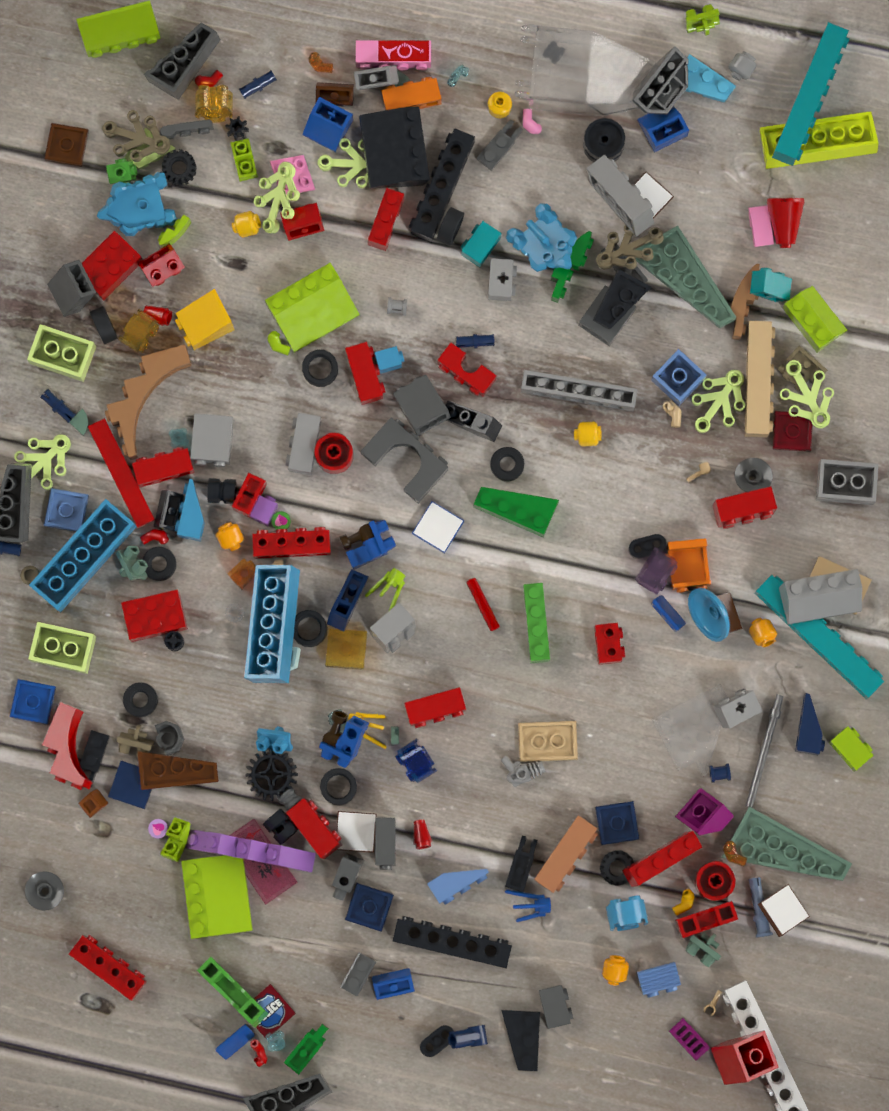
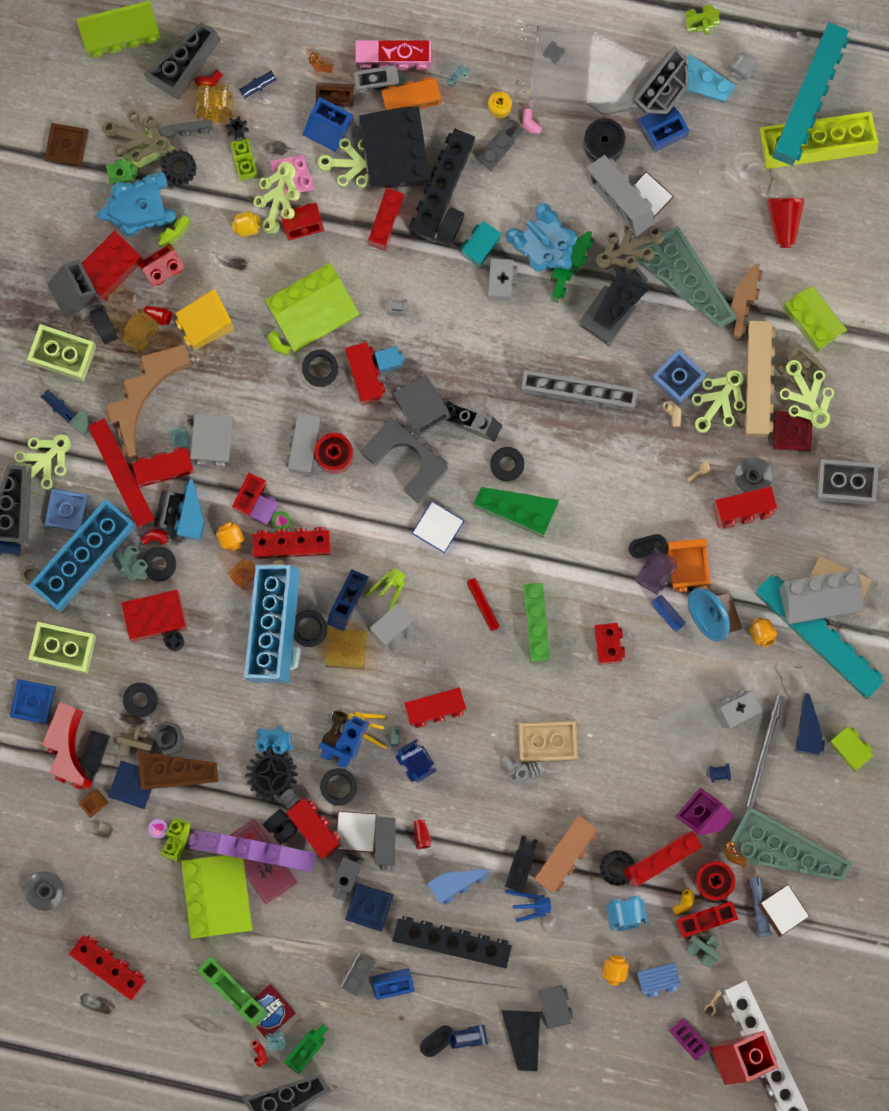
(221, 491): black wheel -> none
(235, 1042): blue slope -> none
(372, 547): blue hips -> none
(475, 341): dark blue pin -> none
(478, 381): red arch -> none
(588, 434): yellow head -> none
(617, 823): dark blue tile -> none
(761, 225): bright pink slope -> none
(771, 285): teal brick -> none

